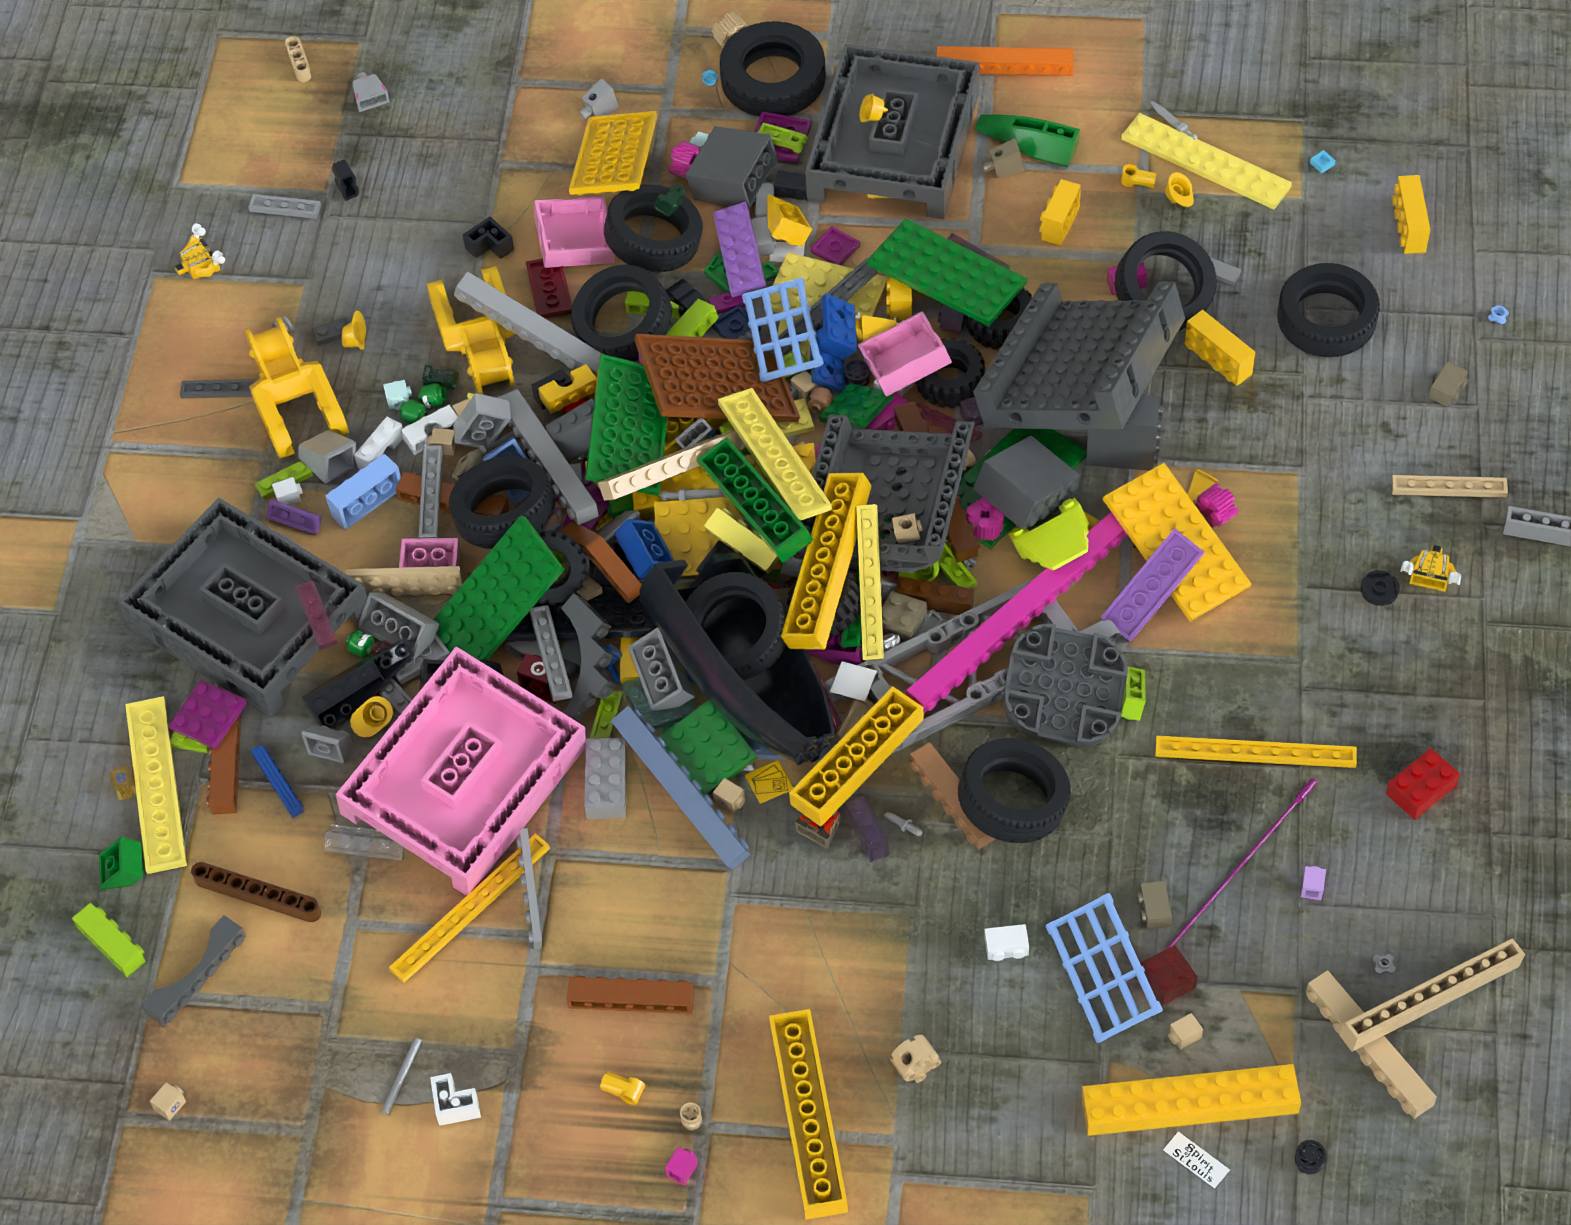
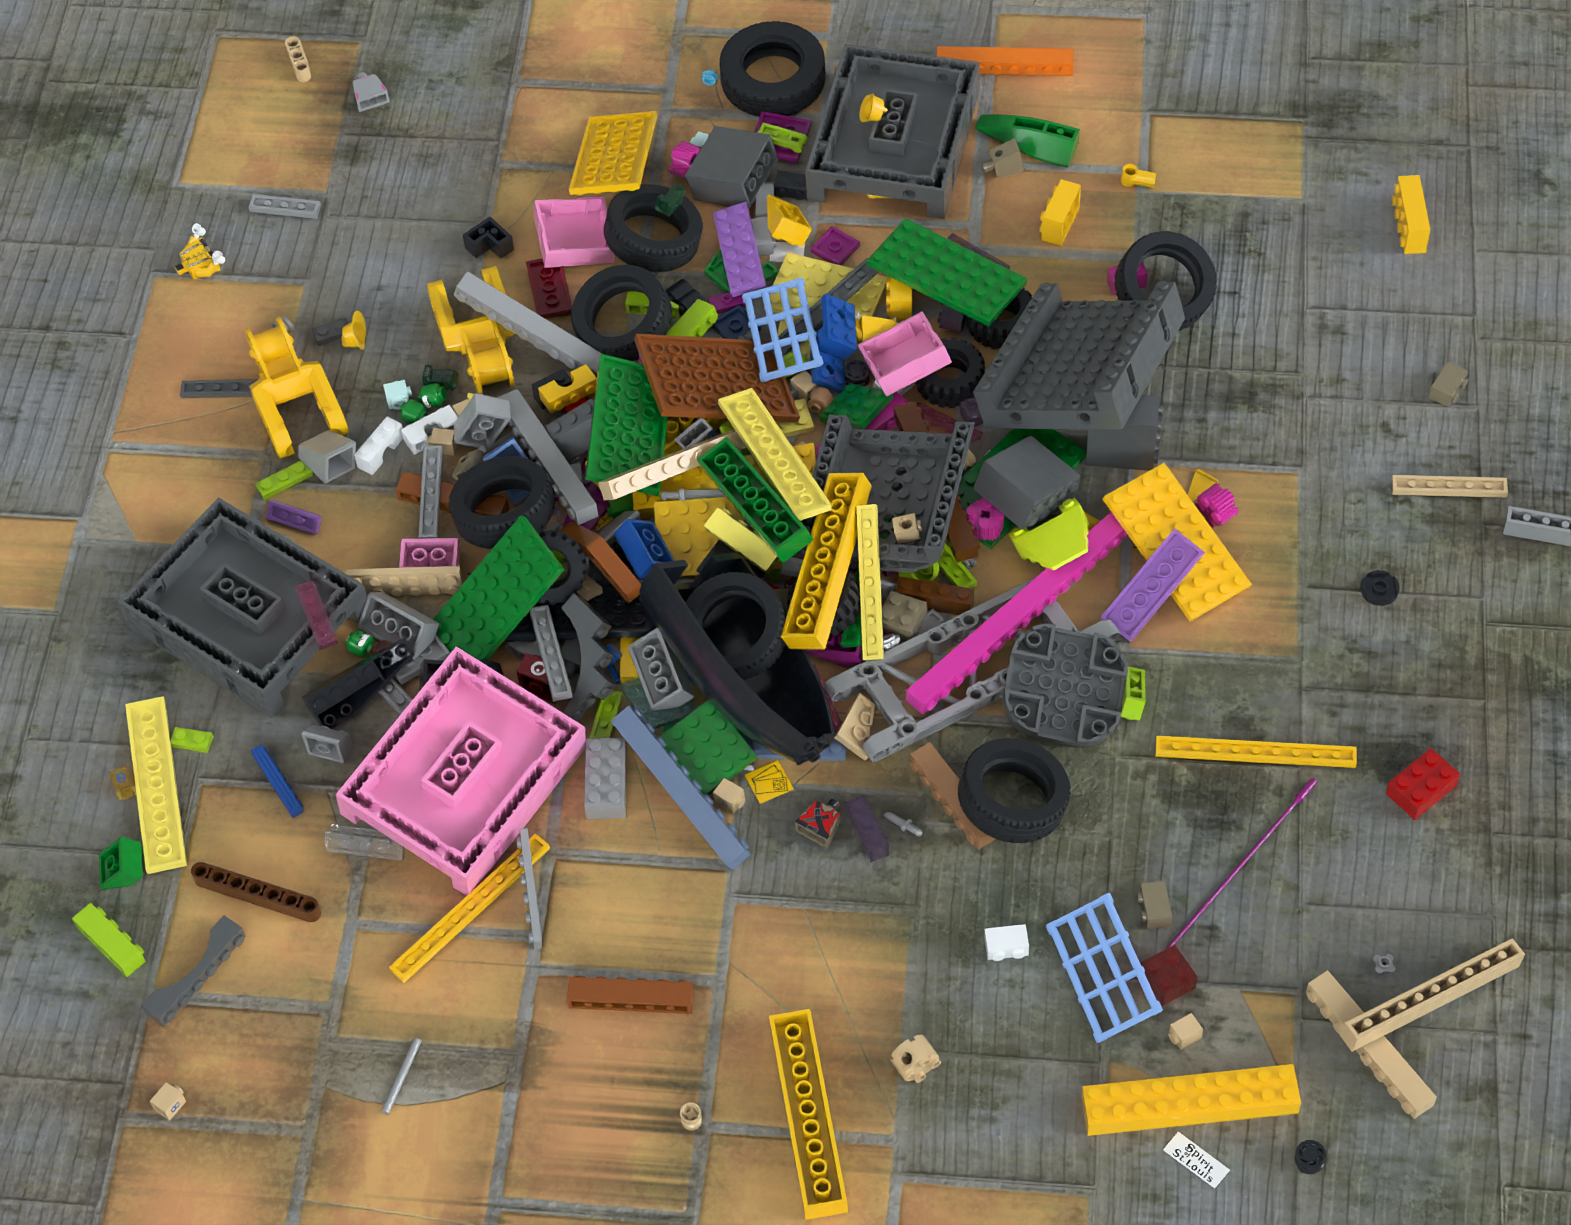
(208, 714): magenta plate -> none
(225, 772): dark orange brick -> none
(287, 491): white brick -> none
(345, 180): black brick -> none
(363, 491): light blue brick -> none
(371, 716): yellow piece -> none
(453, 1105): white brick -> none
(599, 100): light grey torso -> none
(627, 1089): yellow piece -> none
(681, 1165): dark pink brick -> none
(727, 27): tan brick -> none
(853, 681): white sticker -> none
(856, 756): yellow brick -> none
(1179, 190): yellow piece -> none
(1181, 127): light grey sword -> none
(1206, 161): light yellow plate -> none
(1219, 347): yellow brick -> none
(1225, 272): light grey tile -> none
(1313, 882): lavender brick -> none
(1322, 161): medium azure plate -> none
(1335, 280): black tyre -> none
(1431, 569): yellow torso -> none
(1498, 314): light blue plate -> none

